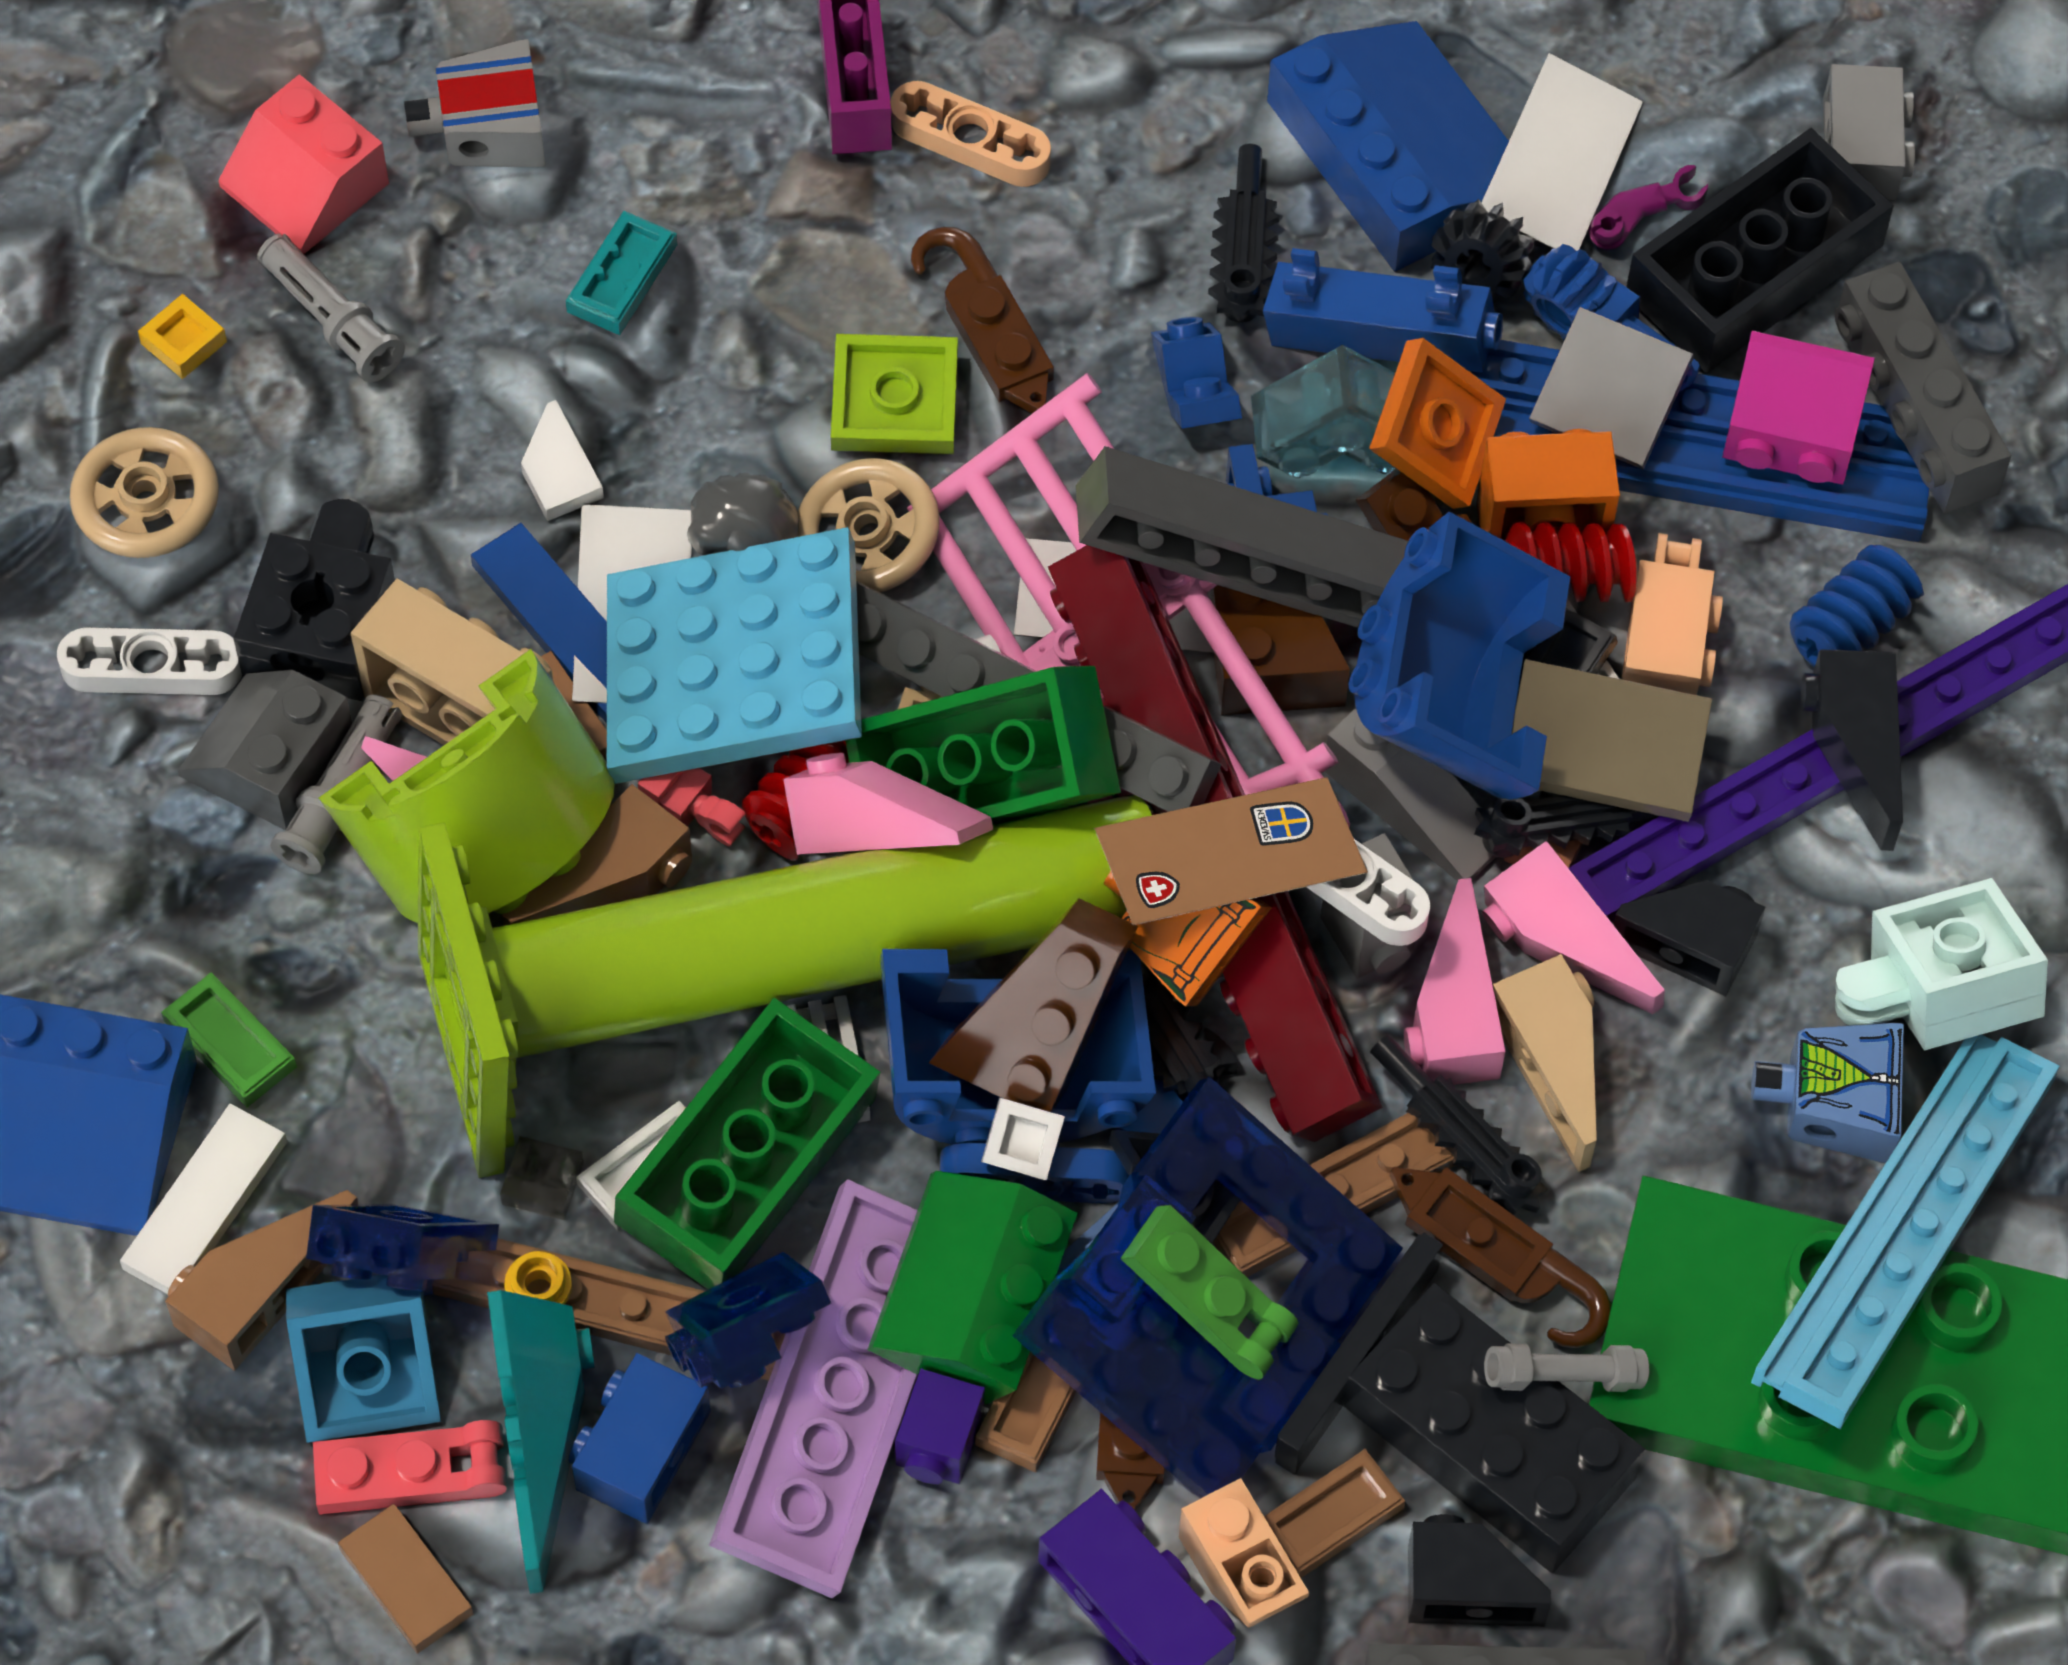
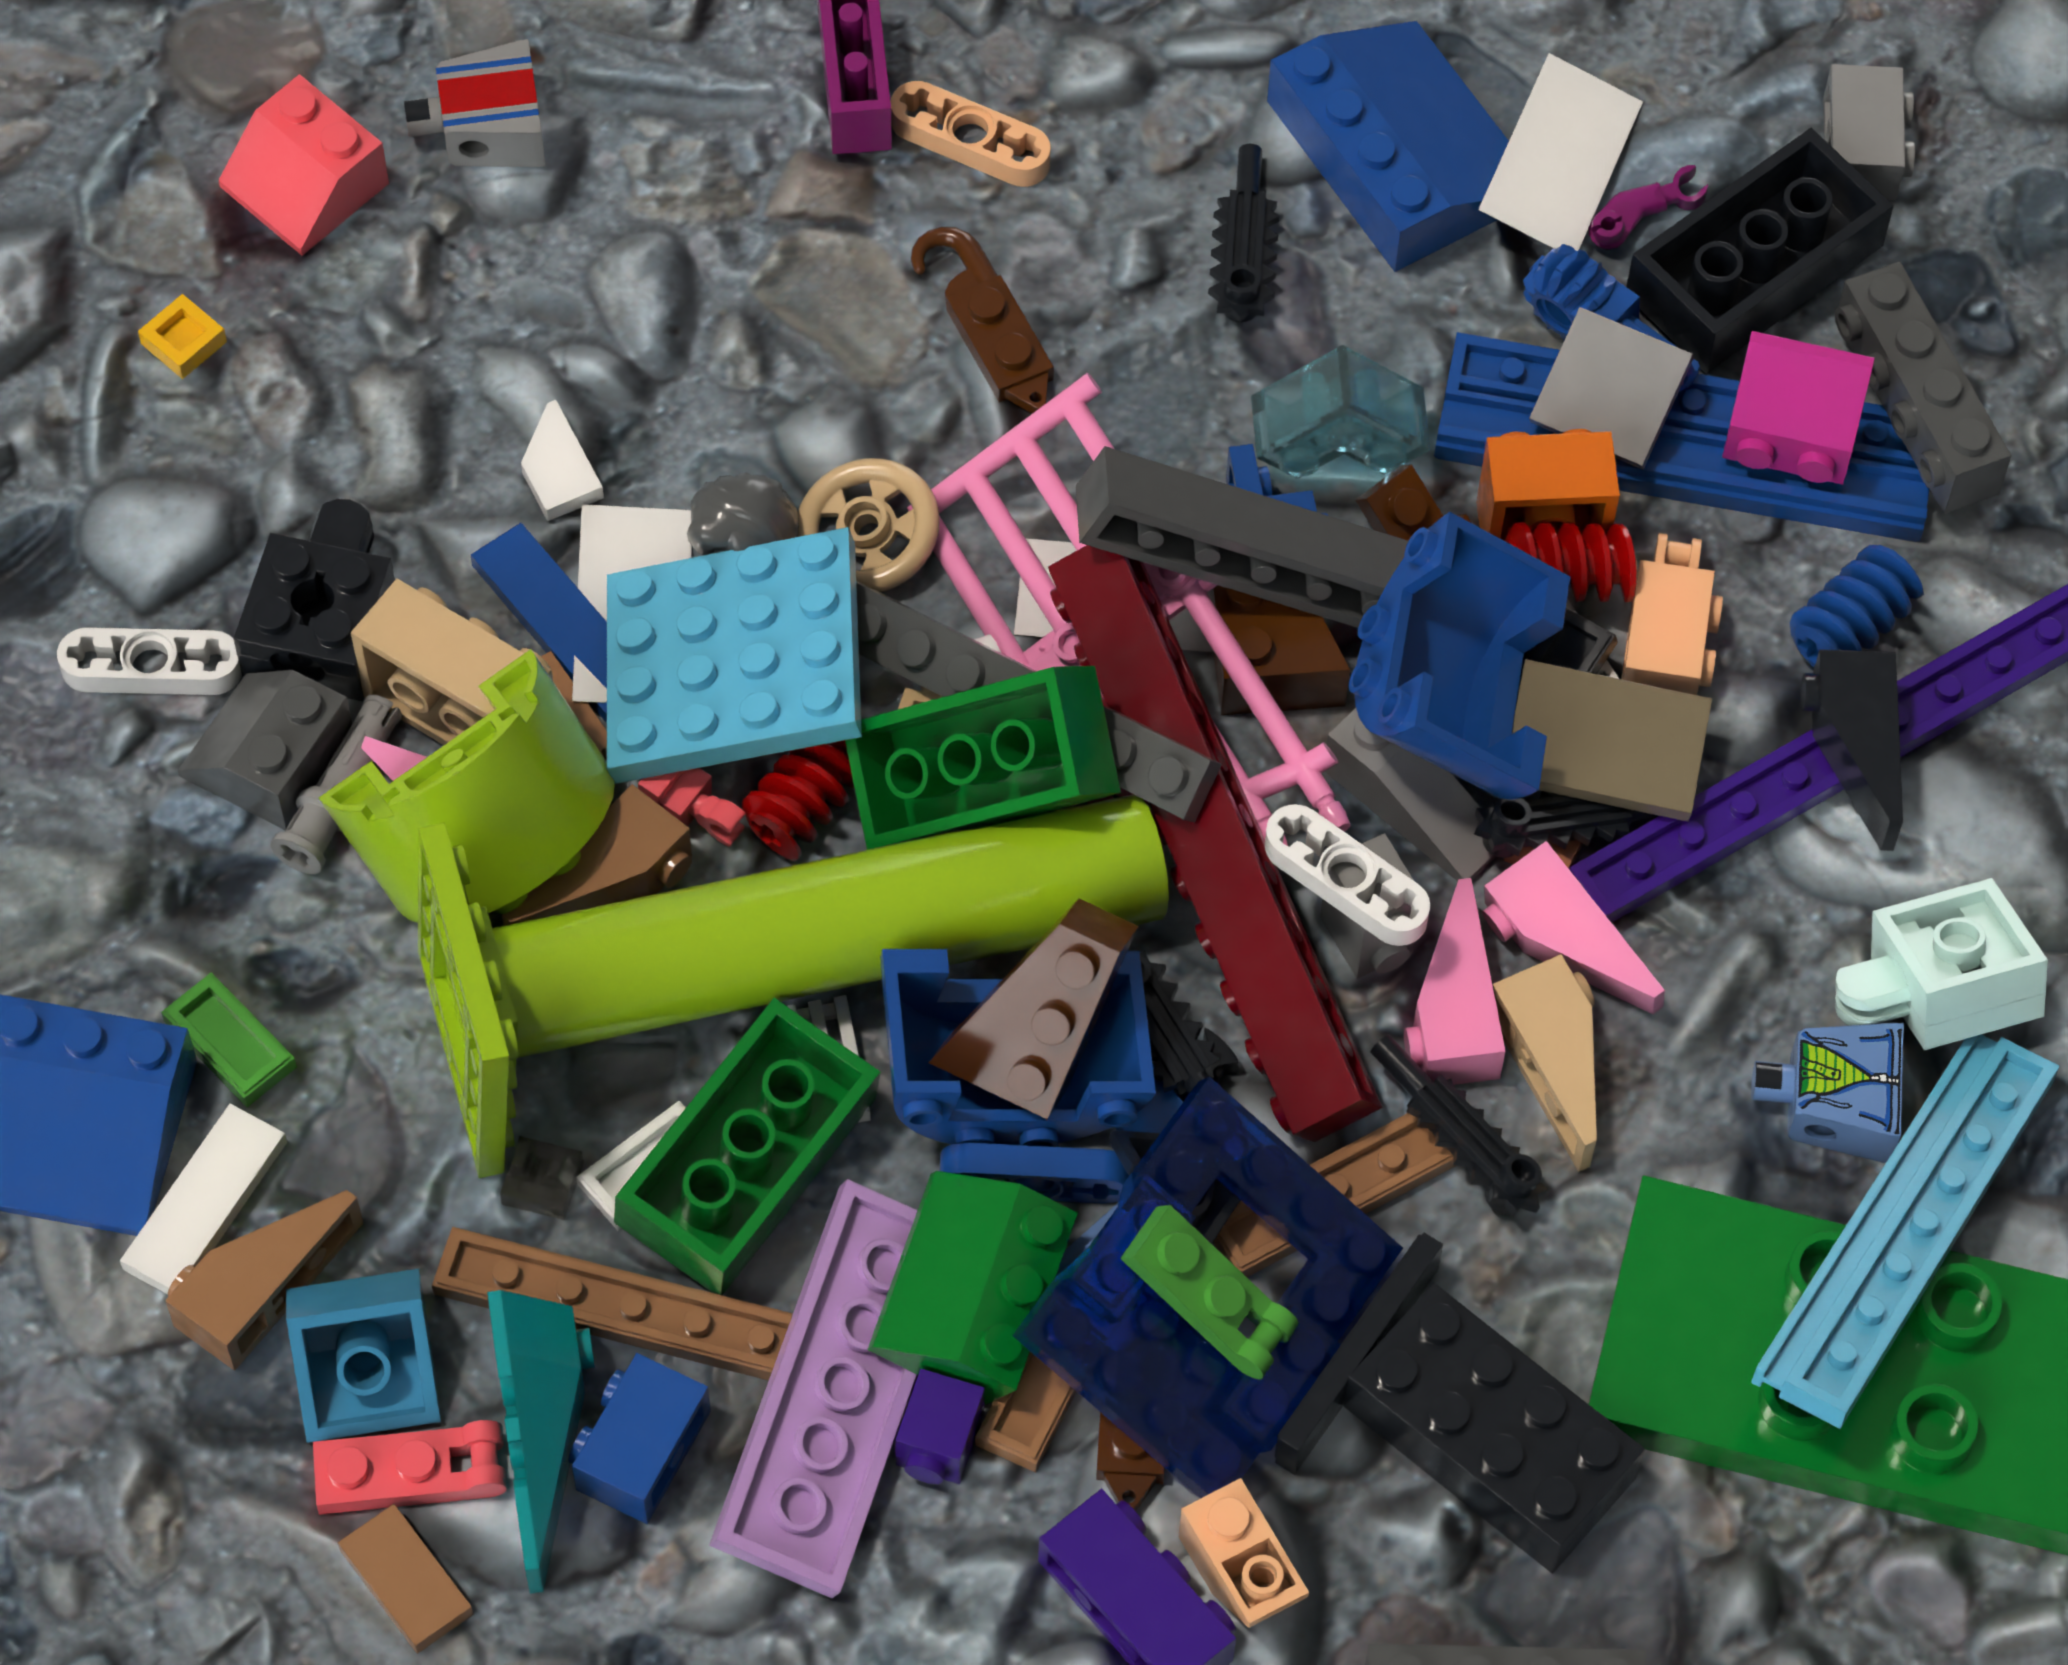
(126, 452): tan plate -> none
(344, 322): light grey pin -> none
(395, 1242): clear blue plate -> none
(540, 1266): yellow plate -> none
(621, 272): teal plate -> none
(729, 1328): clear blue plate -> none
(872, 808): bright pink slope -> none
(894, 393): lime plate -> none
(1022, 1139): white plate -> none
(1194, 947): orange torso -> none
(1195, 373): blue slope -> none
(1230, 850): medium nougat sticker -> none
(1334, 1512): medium nougat tile -> none
(1379, 312): blue brick -> none
(1437, 423): orange plate -> none
(1469, 1577): black slope -> none
(1484, 248): black gear -> none
(1498, 1247): reddish brown plate -> none
(1617, 1367): light grey bar -> none
(1694, 931): black slope -> none

